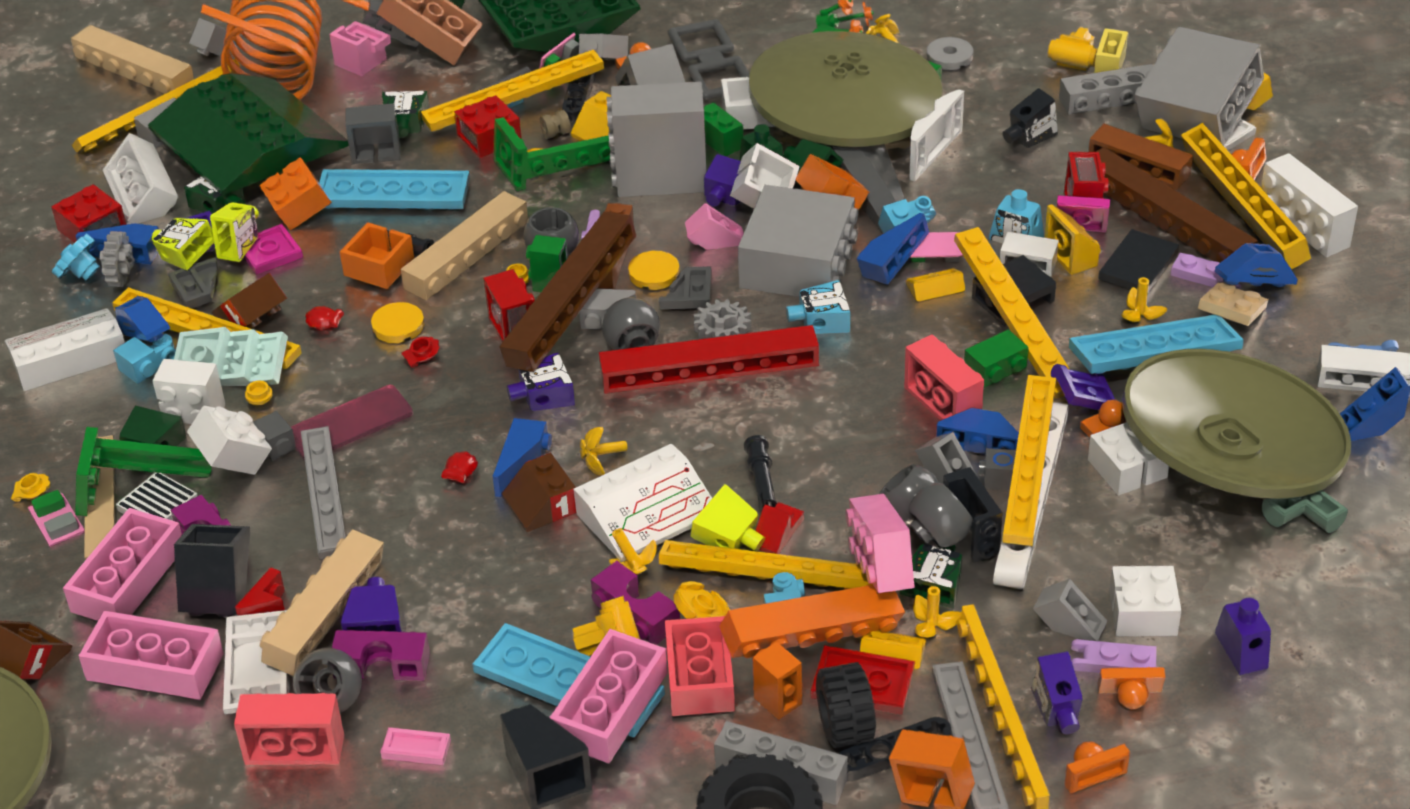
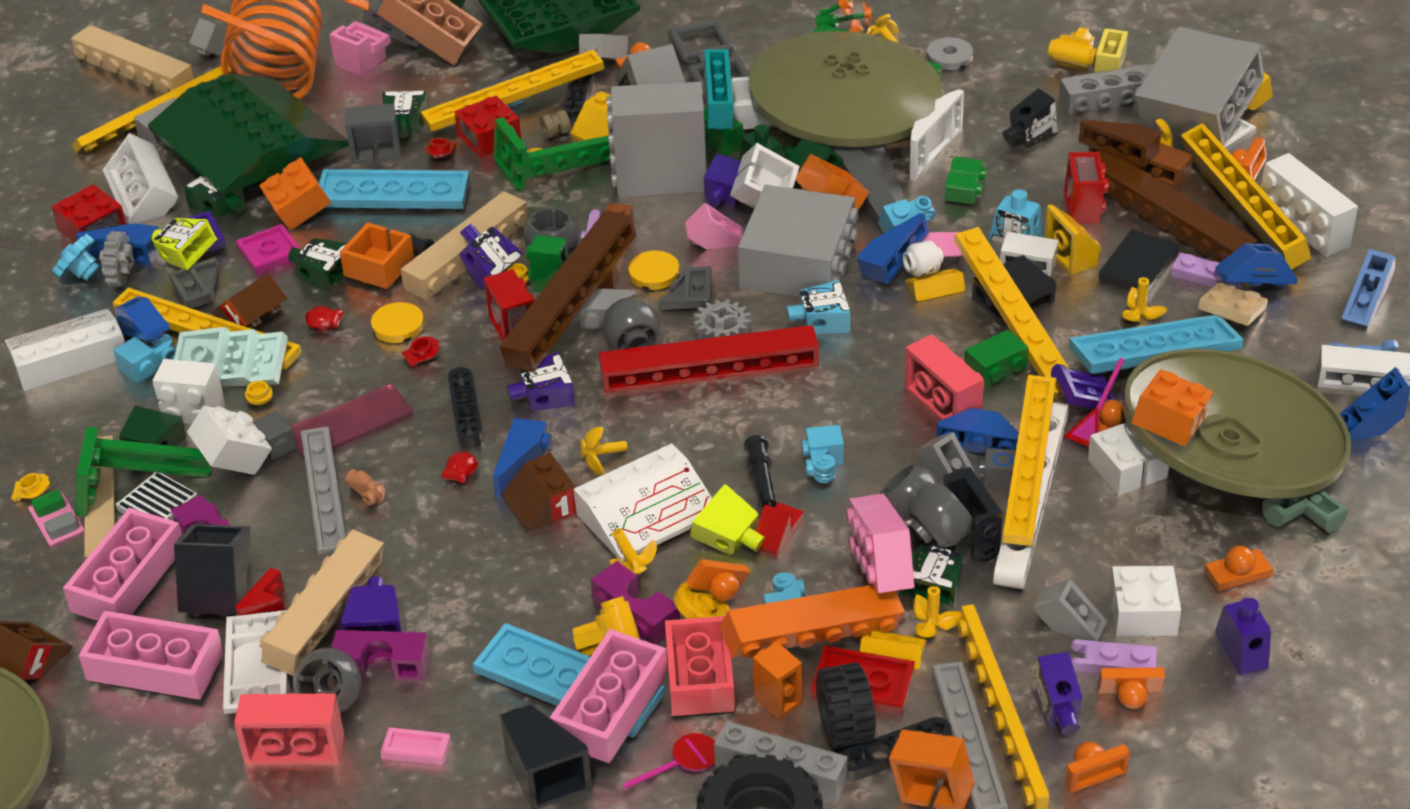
(234, 230): neon yellow torso -> none
(319, 263): none -> dark green torso
(365, 486): none -> nougat arm
(440, 148): none -> red animal
(463, 407): none -> black beam
(487, 253): none -> torso
(564, 50): piece -> none
(690, 752): none -> red piece
(718, 89): none -> teal brick
(718, 577): none -> orange tile
(761, 564): yellow plate -> none
(824, 450): none -> medium azure brick
(923, 258): none -> white head
(964, 180): none -> green brick
(1087, 212): dark pink tile -> none
(1091, 423): none -> dark pink piece
(1123, 140): none -> reddish brown slope
(1172, 407): none -> orange piece
(1238, 568): none -> orange tile
(1369, 288): none -> medium blue slope

